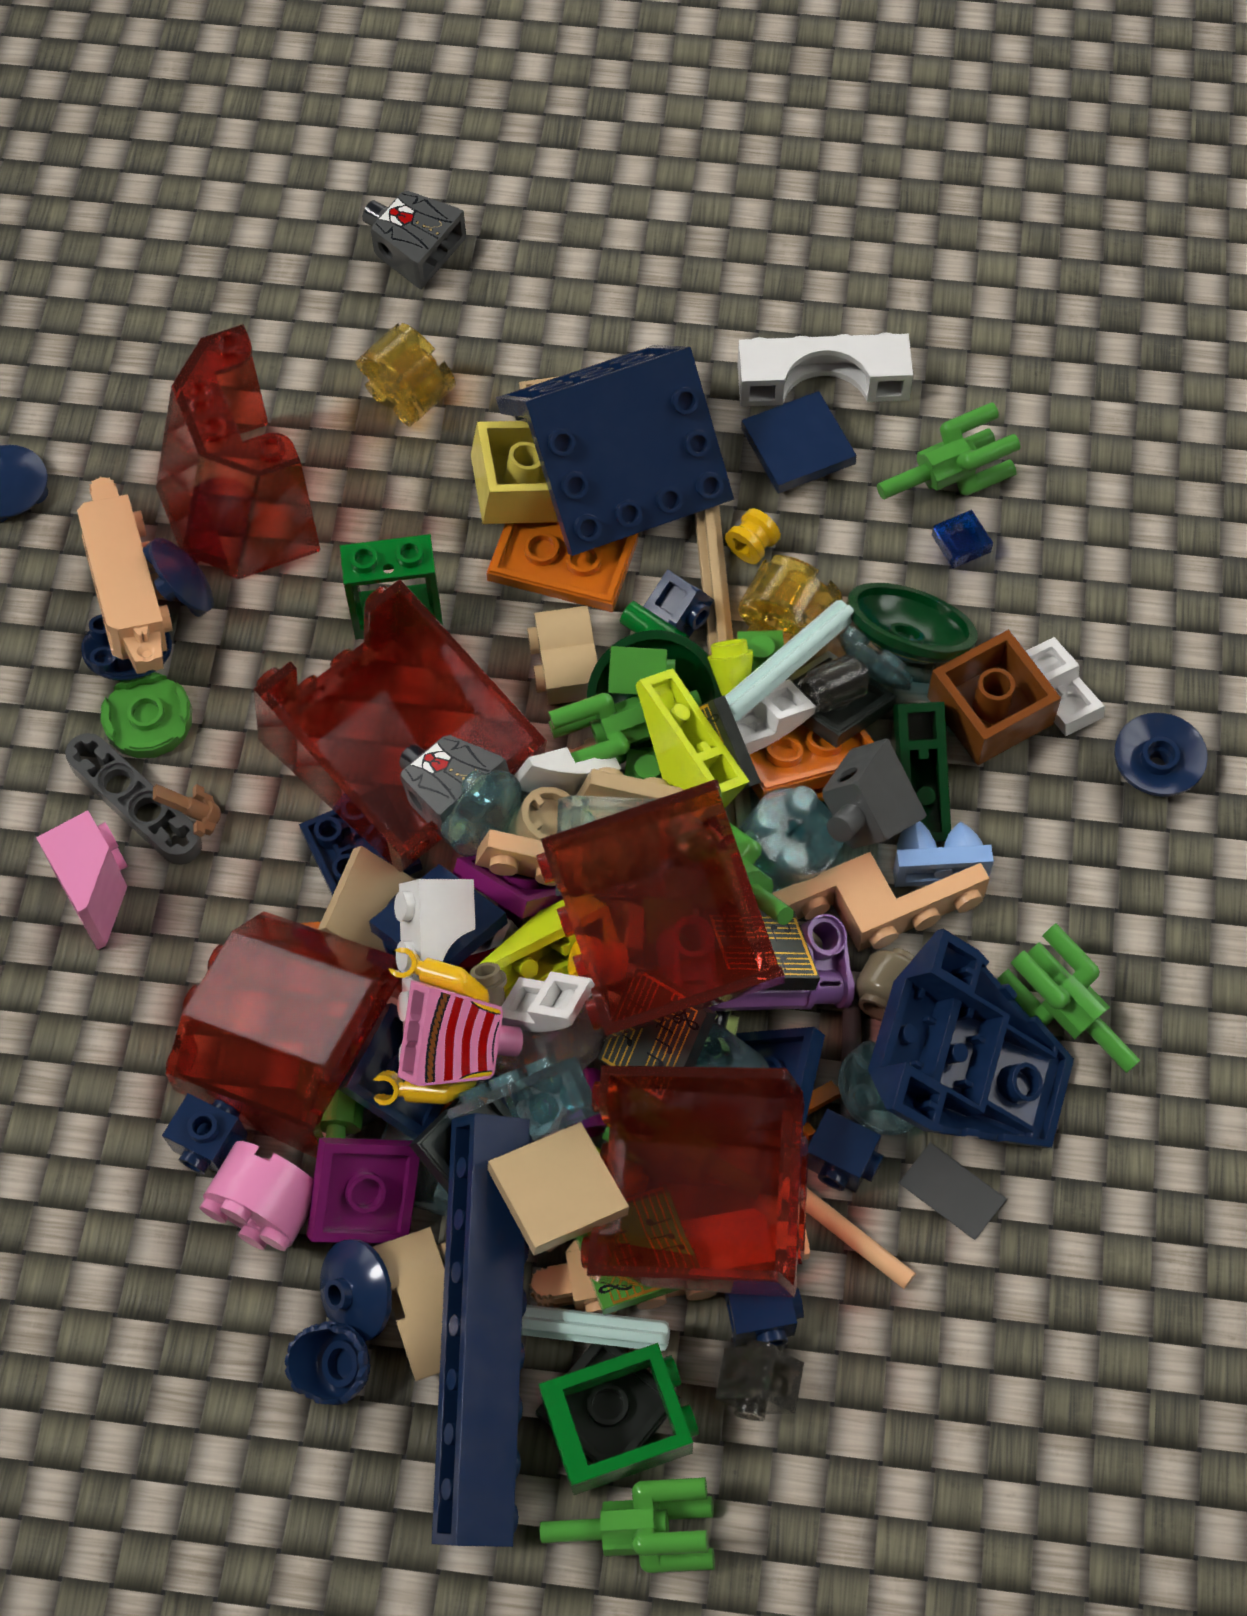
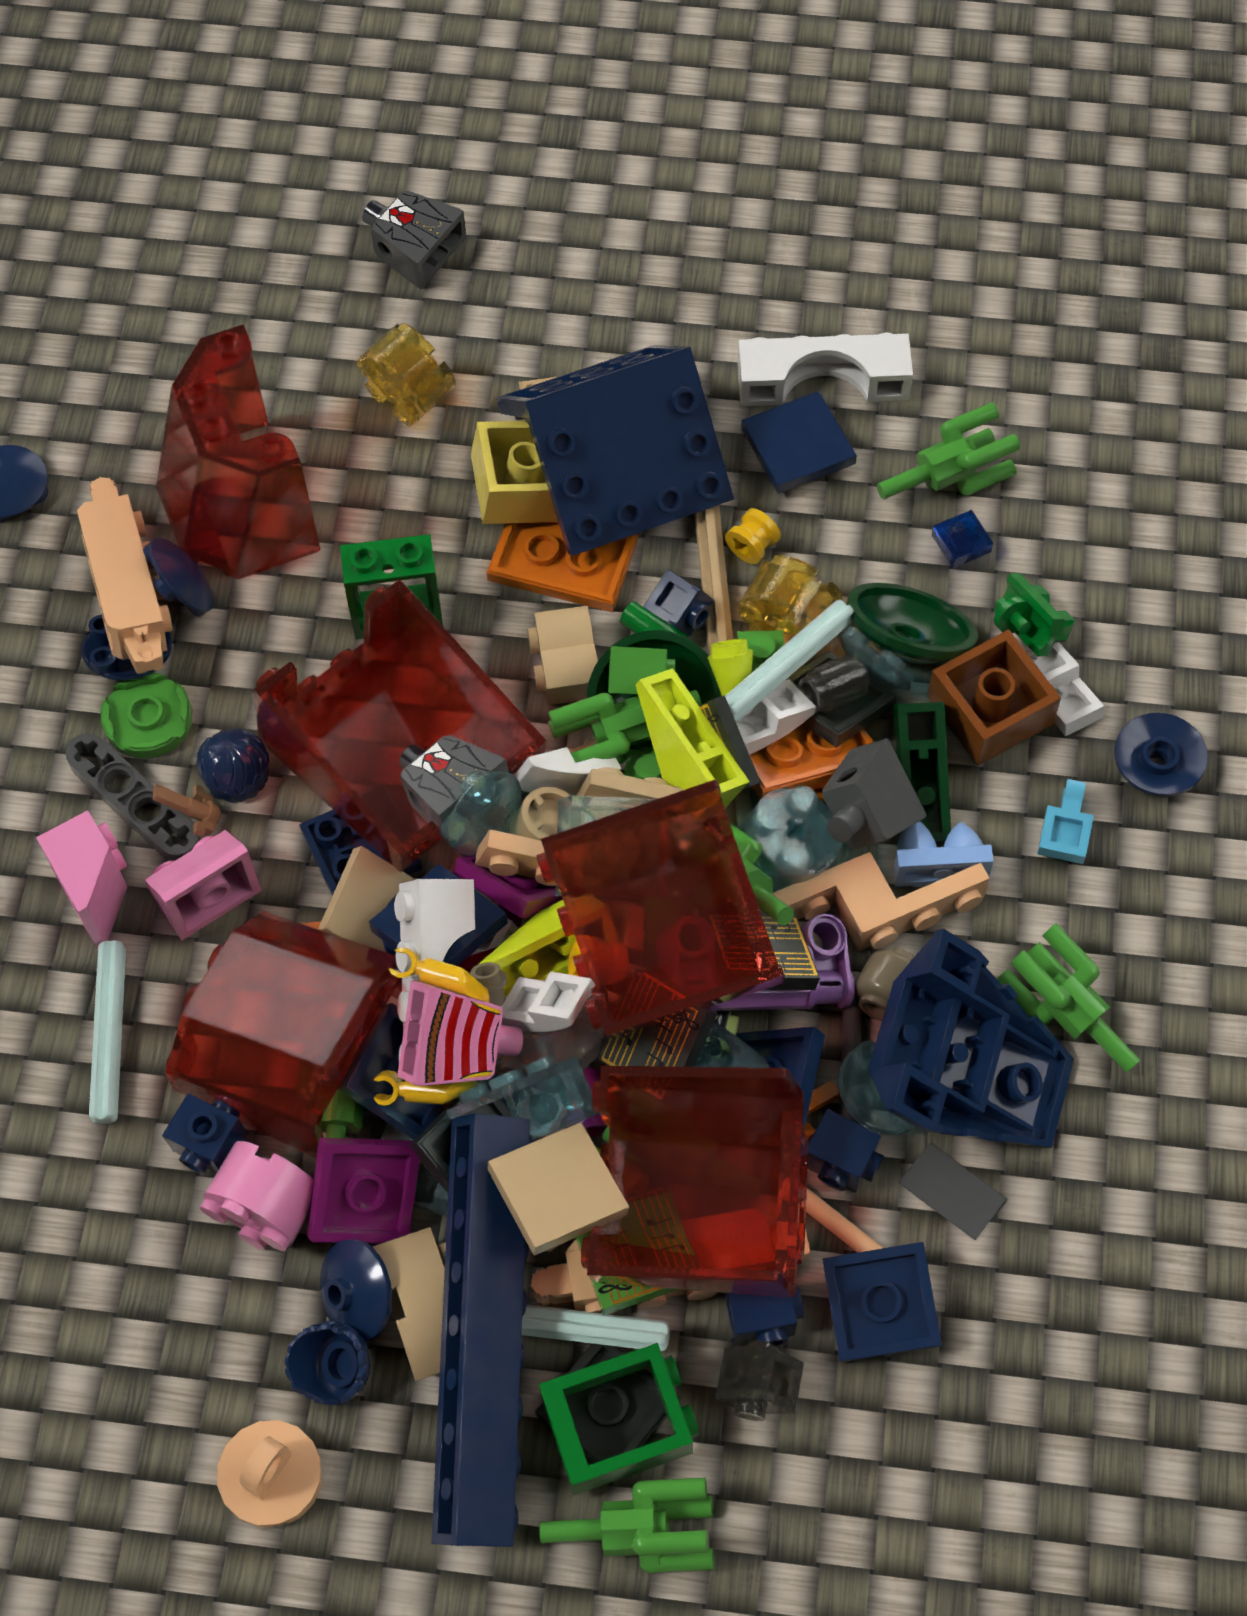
(107, 1032): none -> light aqua axle
(204, 883): none -> bright pink slope
(233, 764): none -> dark blue hair
(269, 1474): none -> light nougat tile
(882, 1302): none -> dark blue plate
(1028, 613): none -> green hips
(1066, 829): none -> medium azure plate

